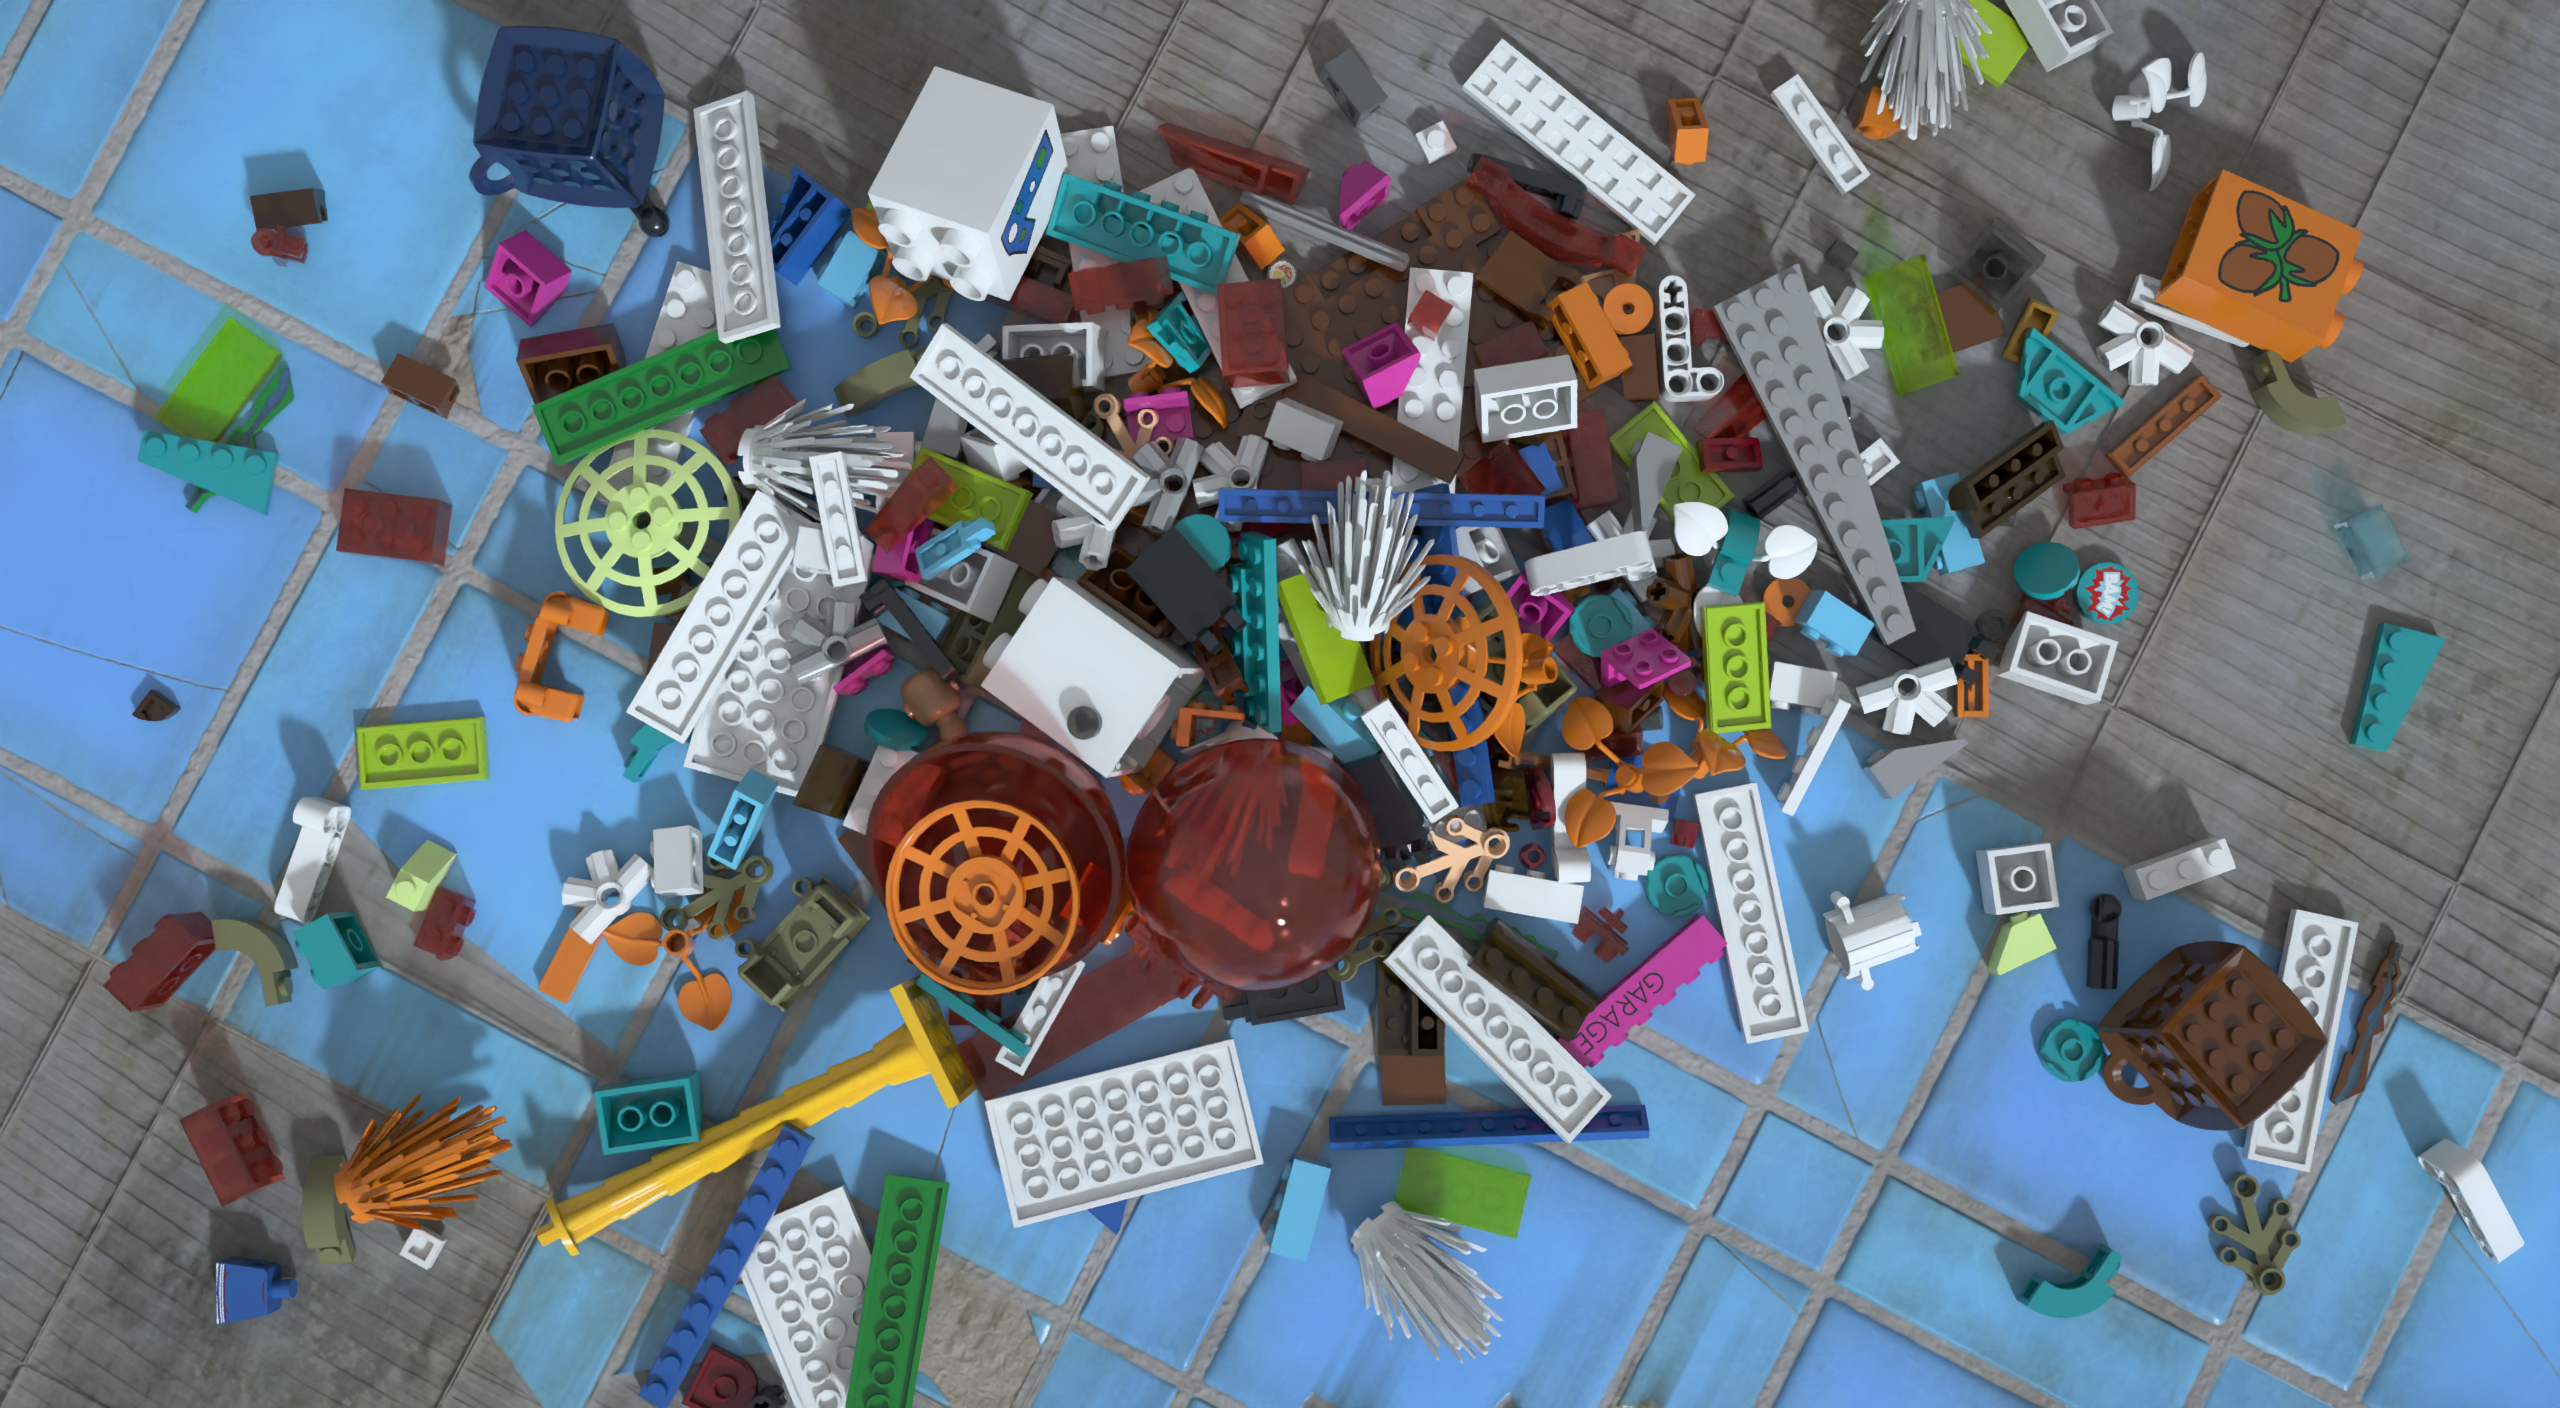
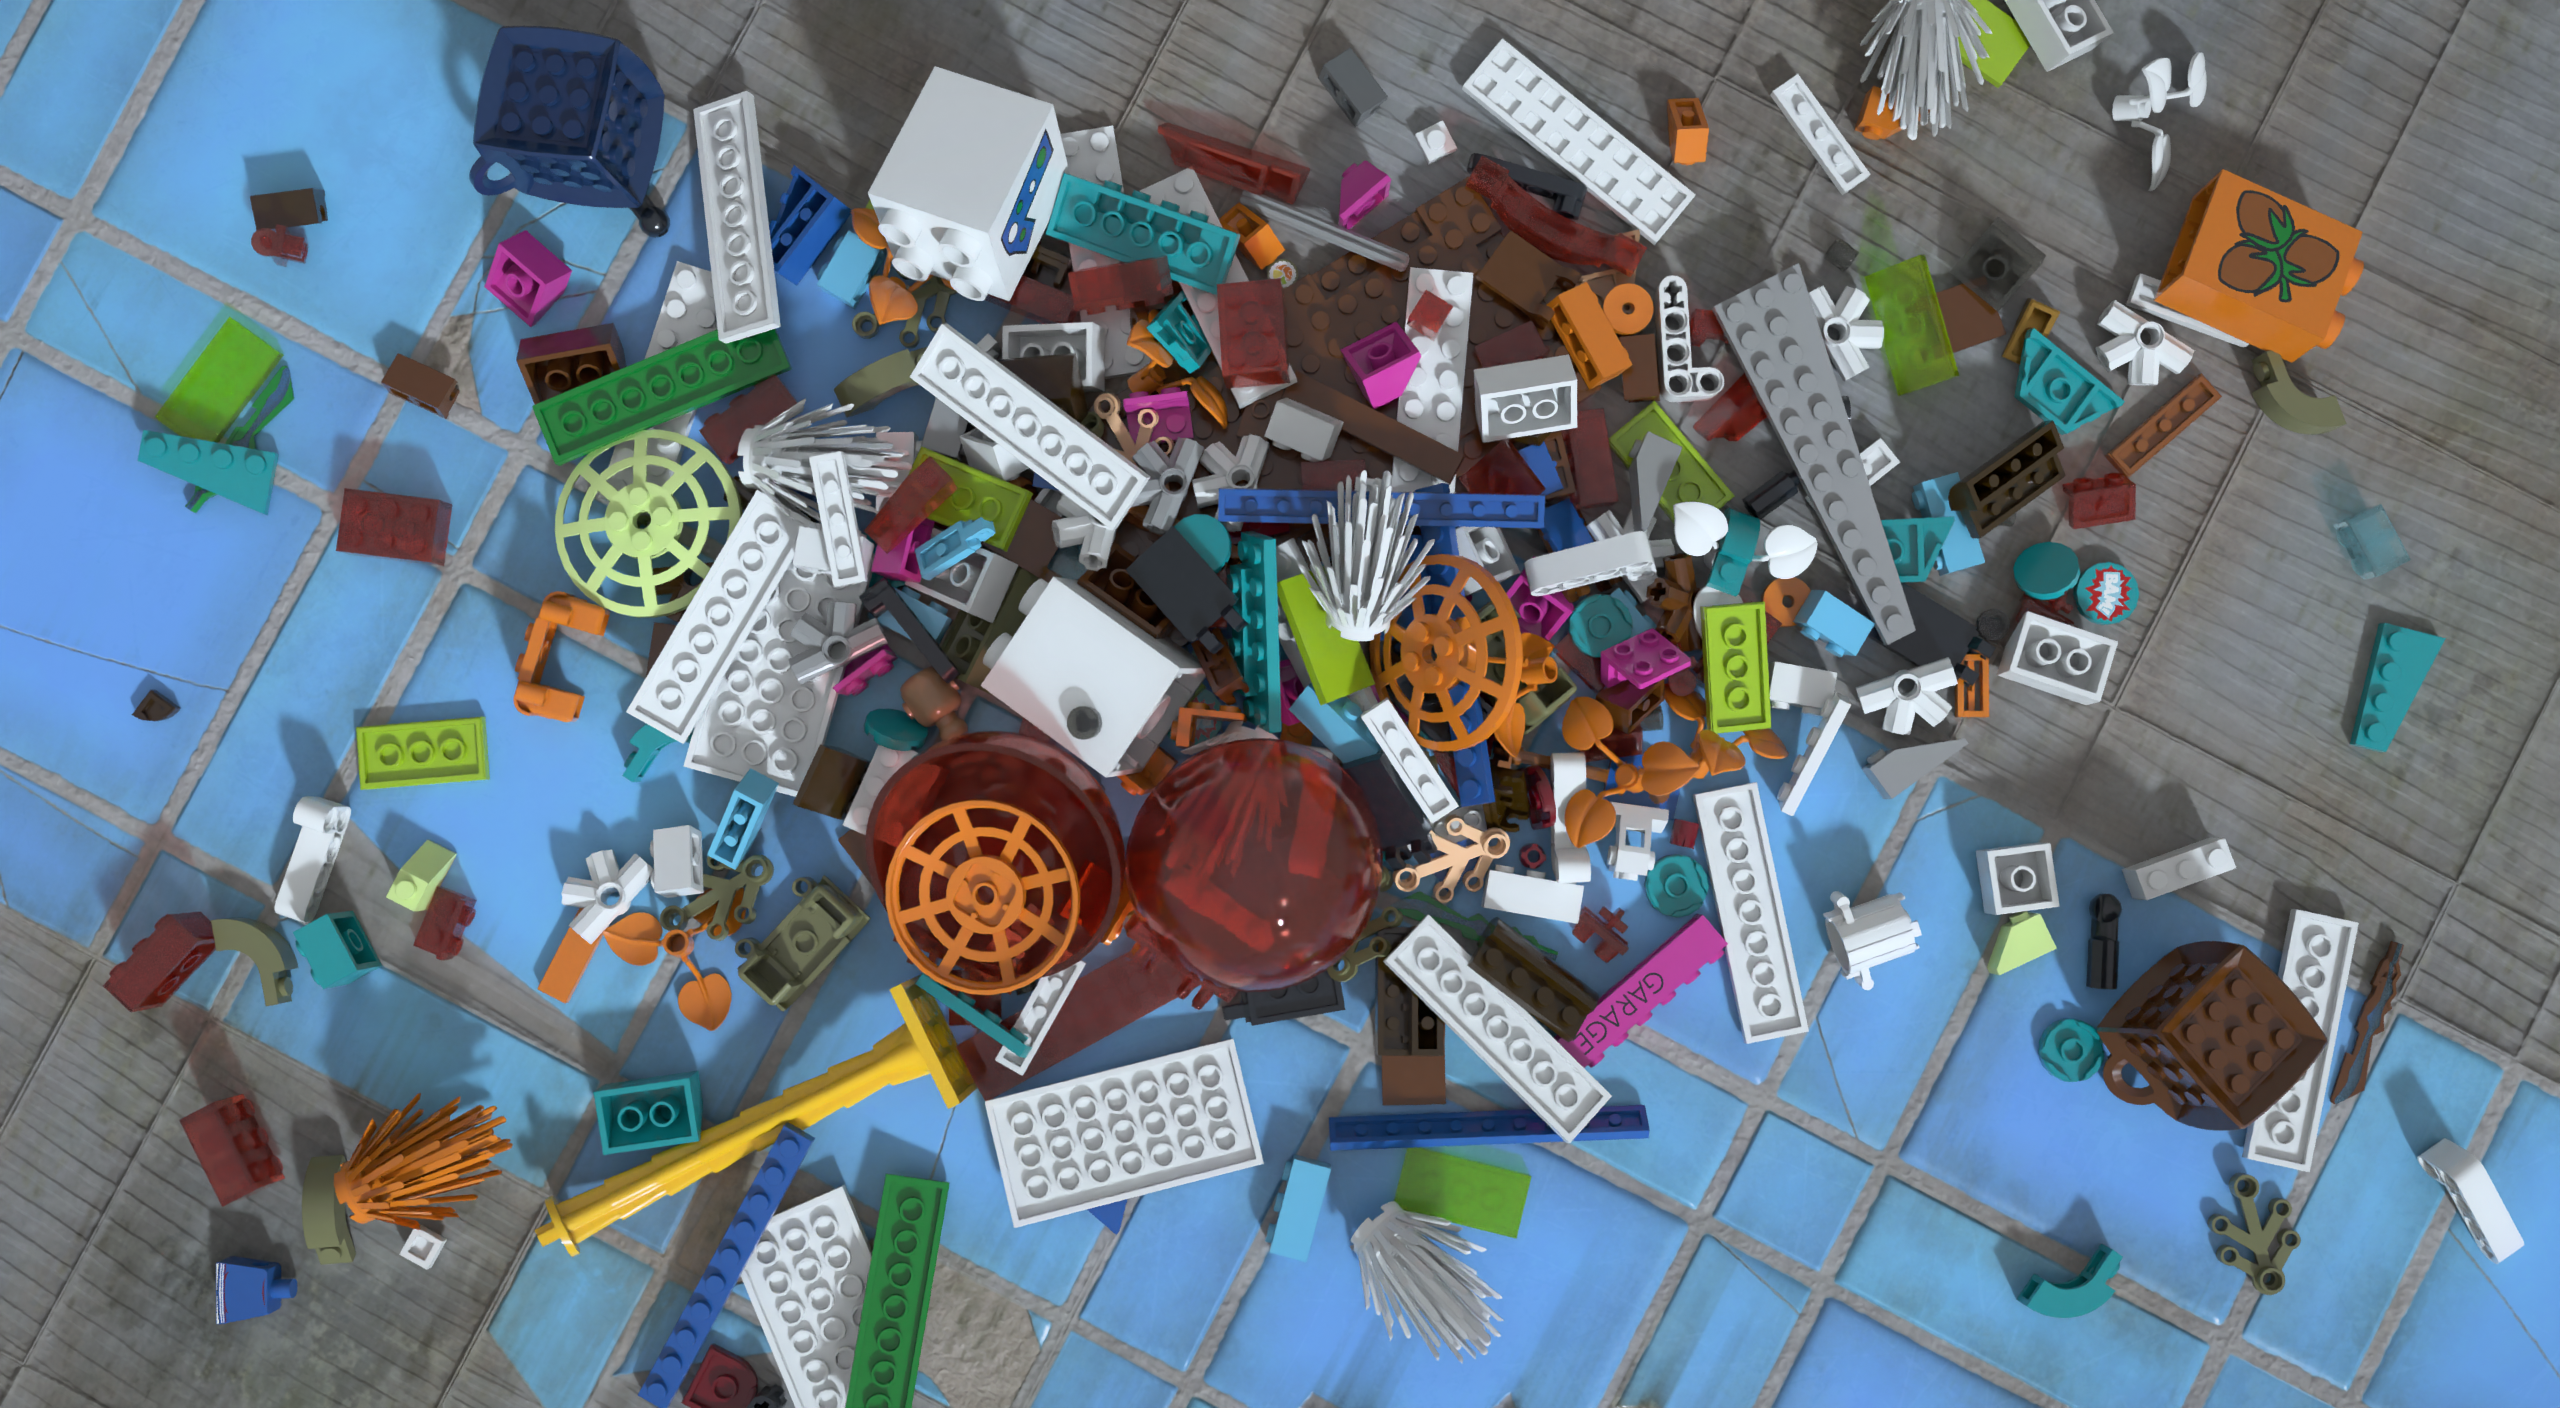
(1729, 454): dark red plate -> none

